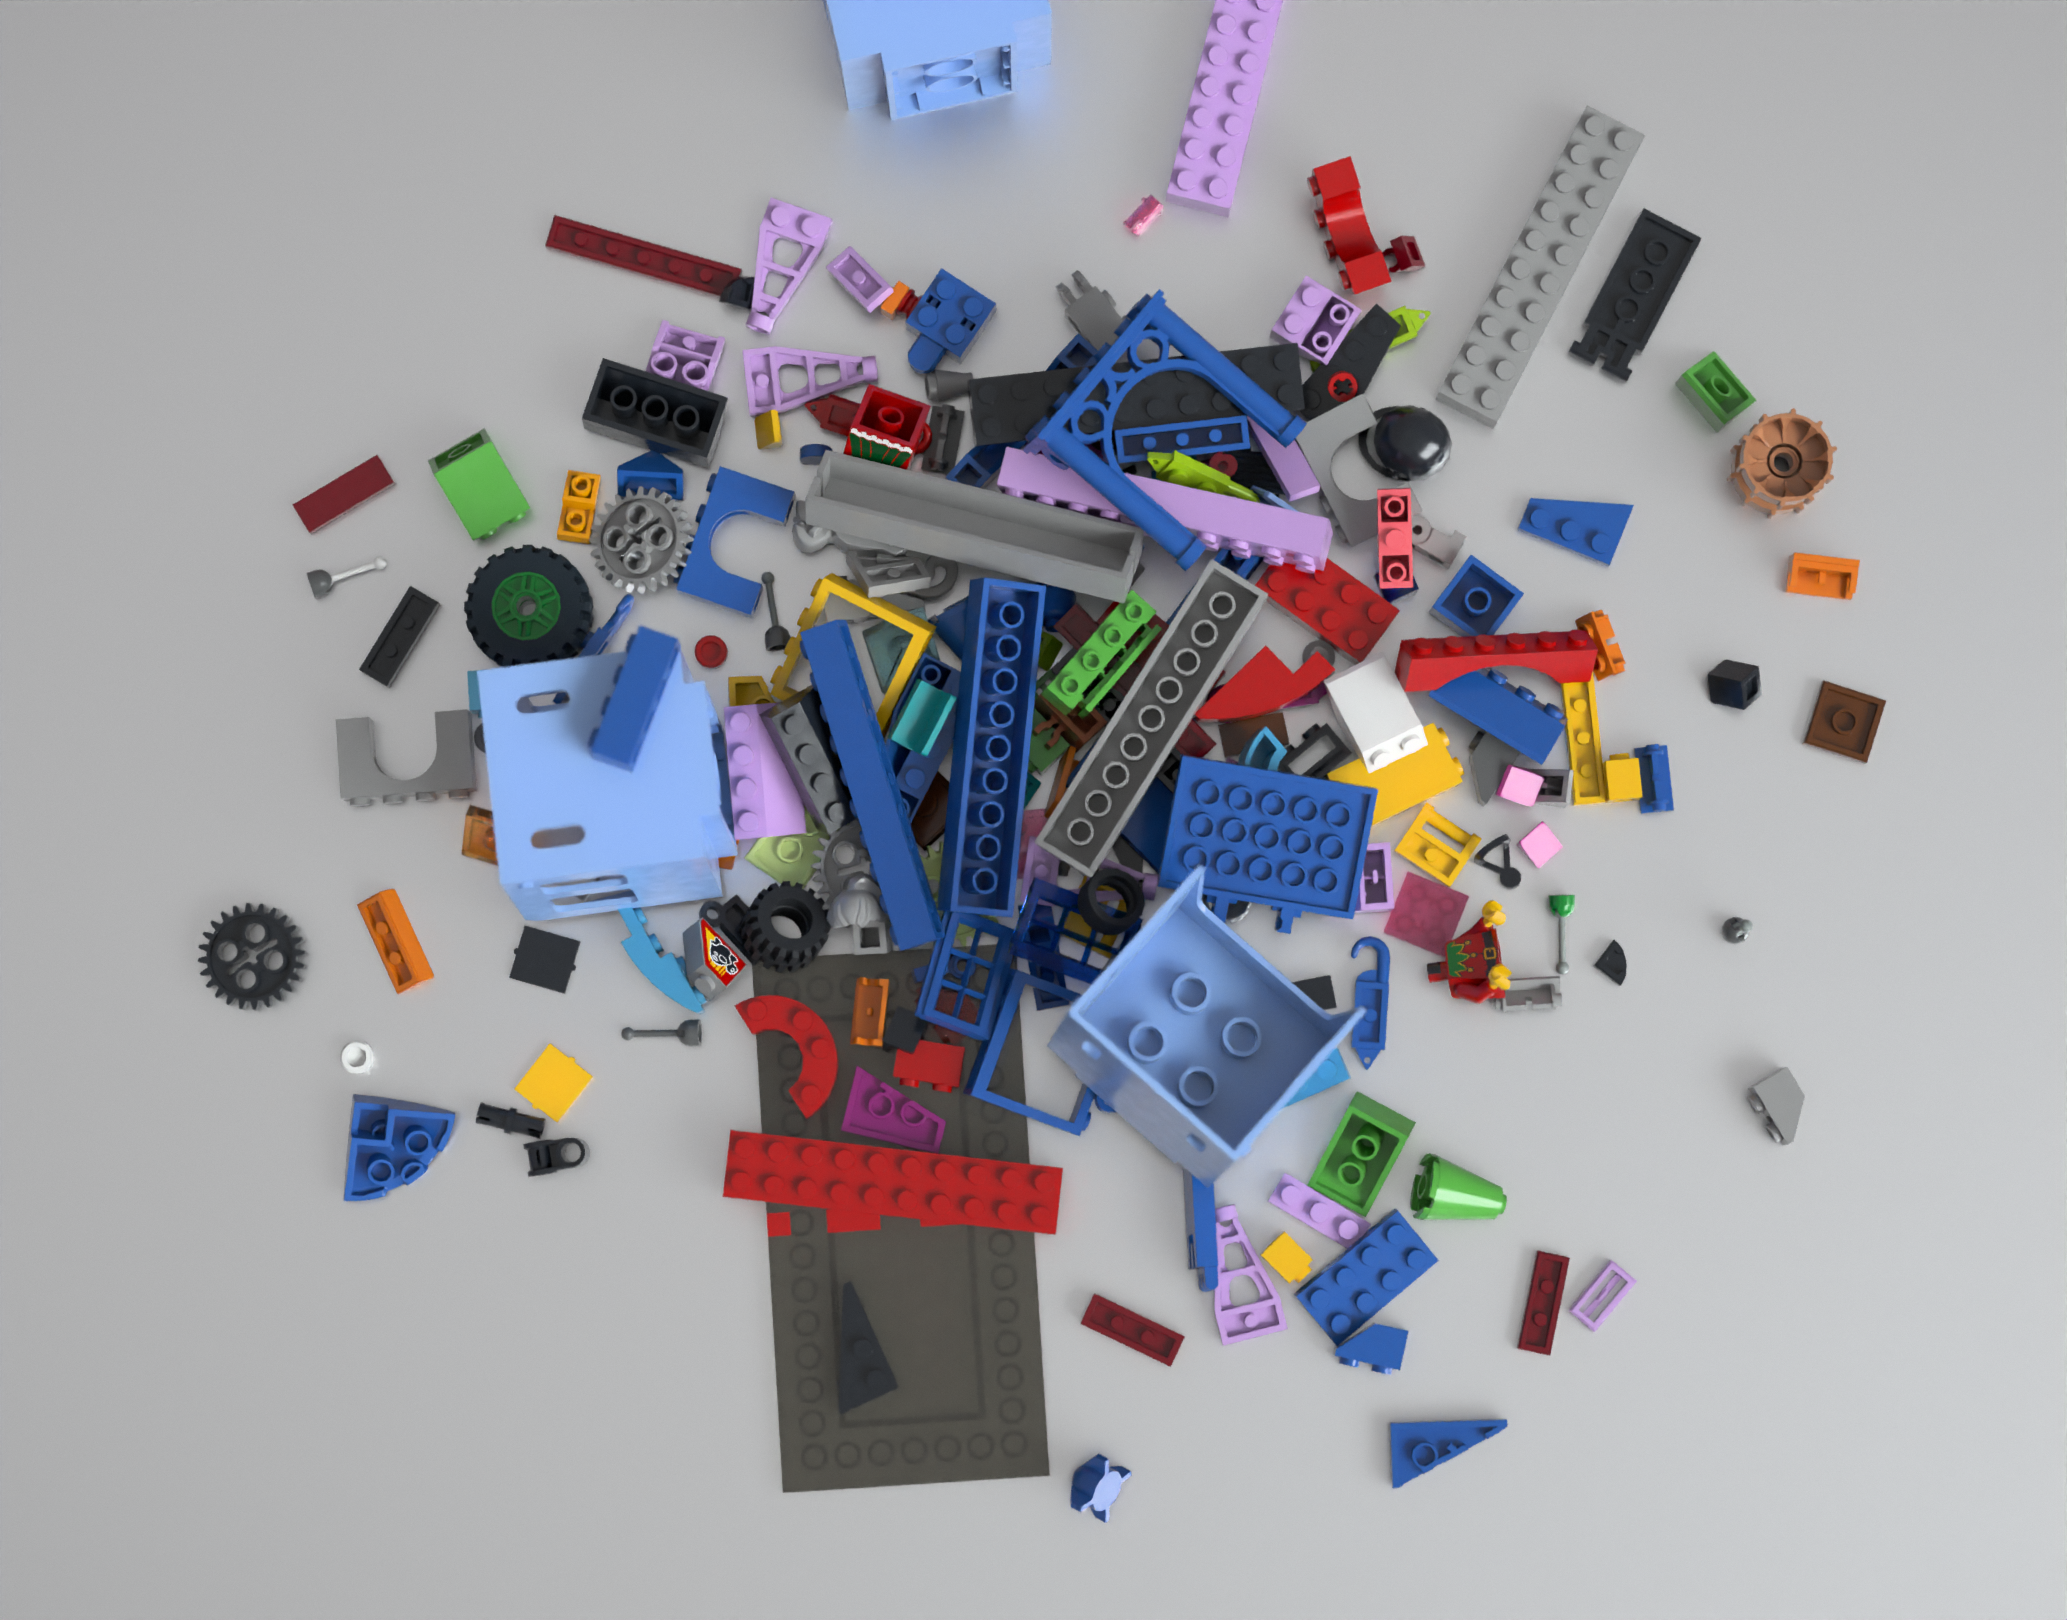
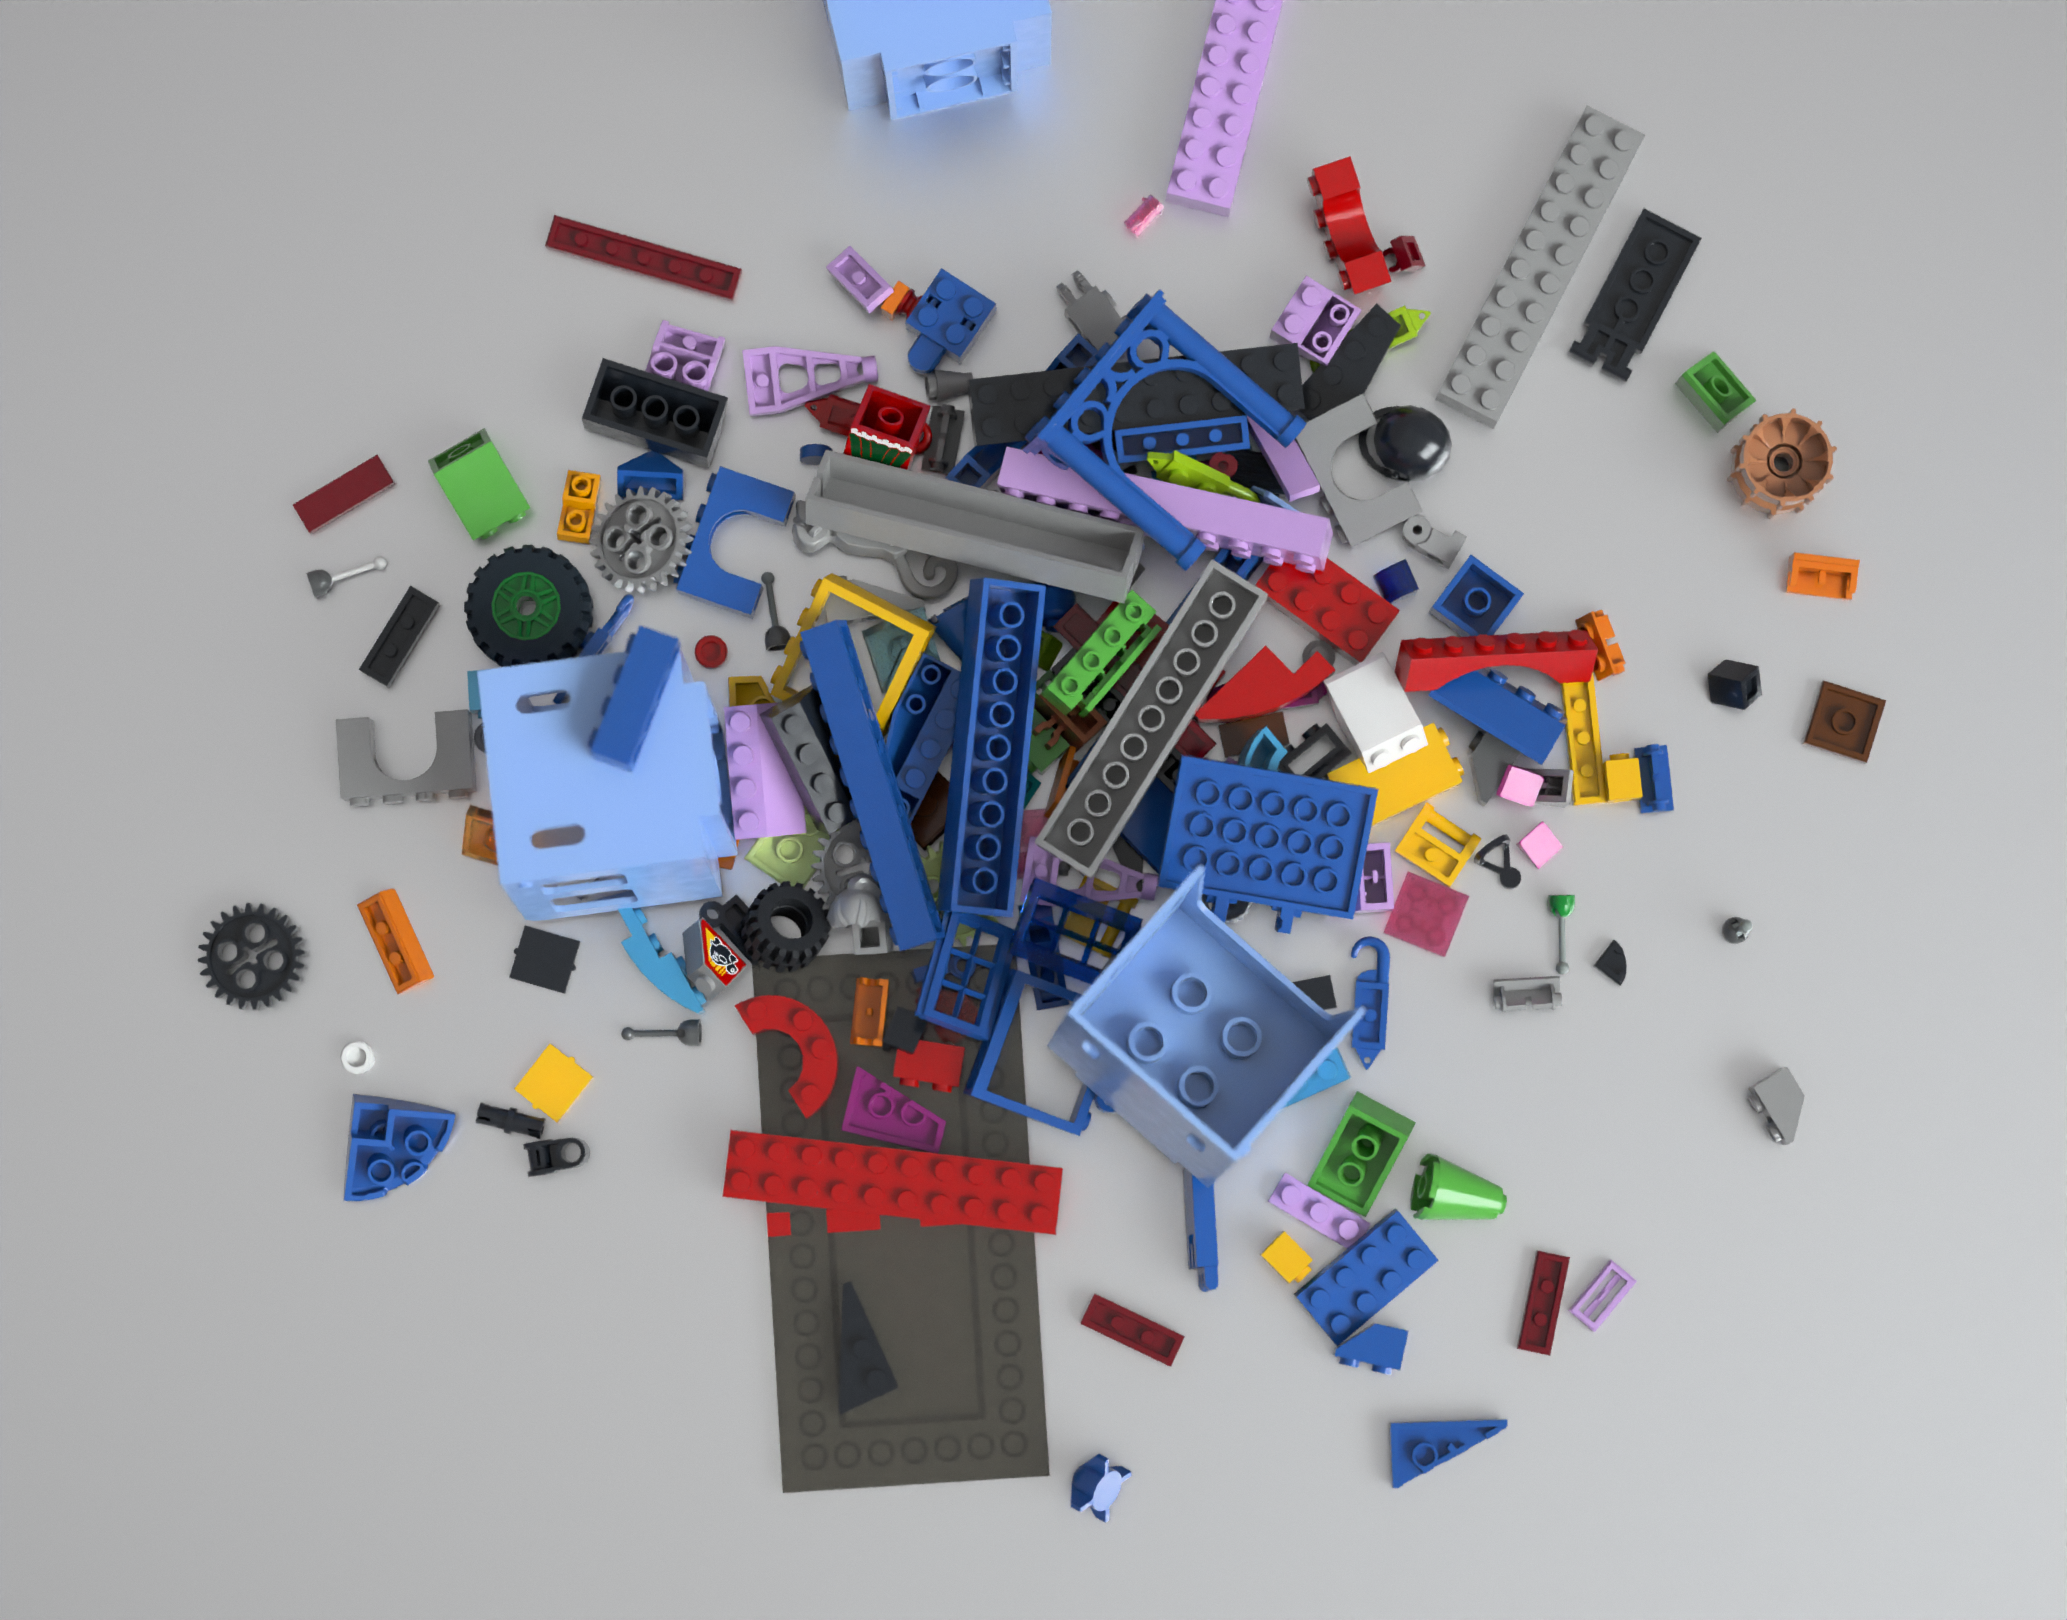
(739, 292): black tile -> none
(768, 430): yellow slope -> none
(795, 225): lavender plate -> none
(888, 574): light grey wing -> none
(921, 717): teal panel -> none
(1125, 886): black tyre -> none
(1252, 1319): lavender plate -> none
(1342, 396): red bush -> none
(1394, 538): coral slope -> none
(1475, 960): torso -> none
(1577, 526): blue wing -> none

